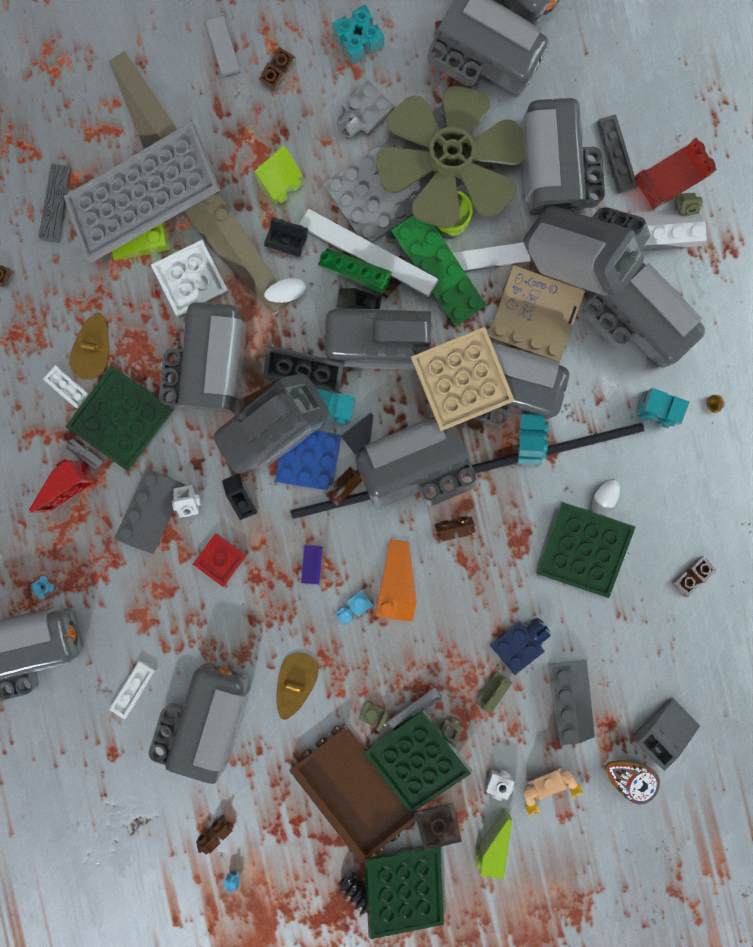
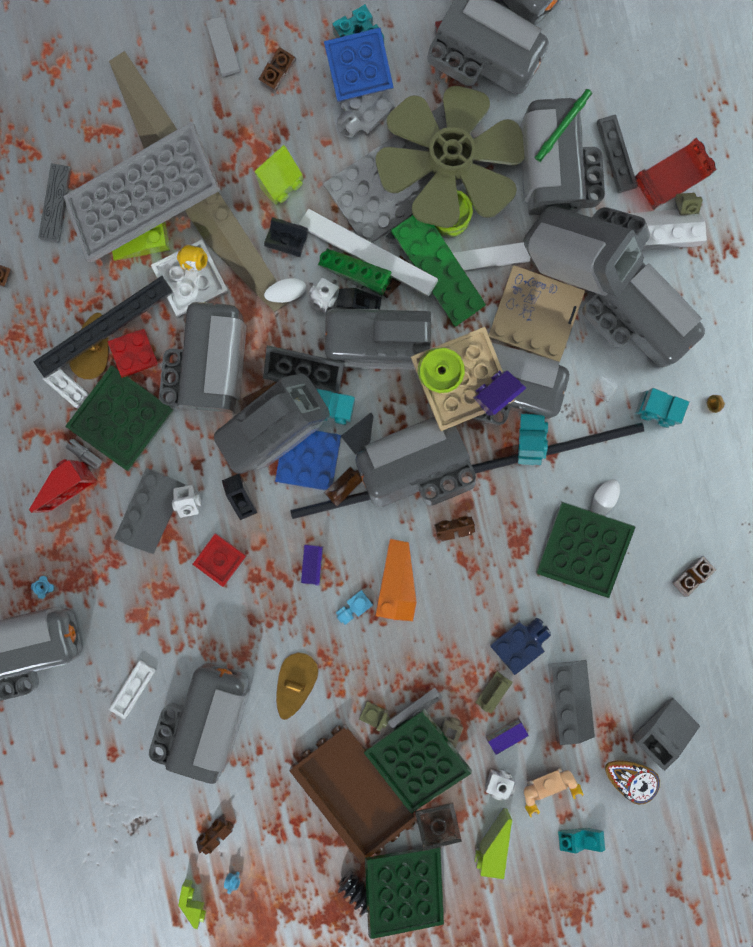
(103, 327): none -> black tile
(132, 353): none -> red plate
(192, 258): none -> yellow head
(192, 909): none -> lime slope
(323, 295): none -> white brick
(358, 64): none -> blue plate
(450, 377): none -> lime wheel
(498, 392): none -> dark purple slope
(507, 736): none -> dark purple panel
(578, 106): none -> green piece
(582, 838): none -> teal slope

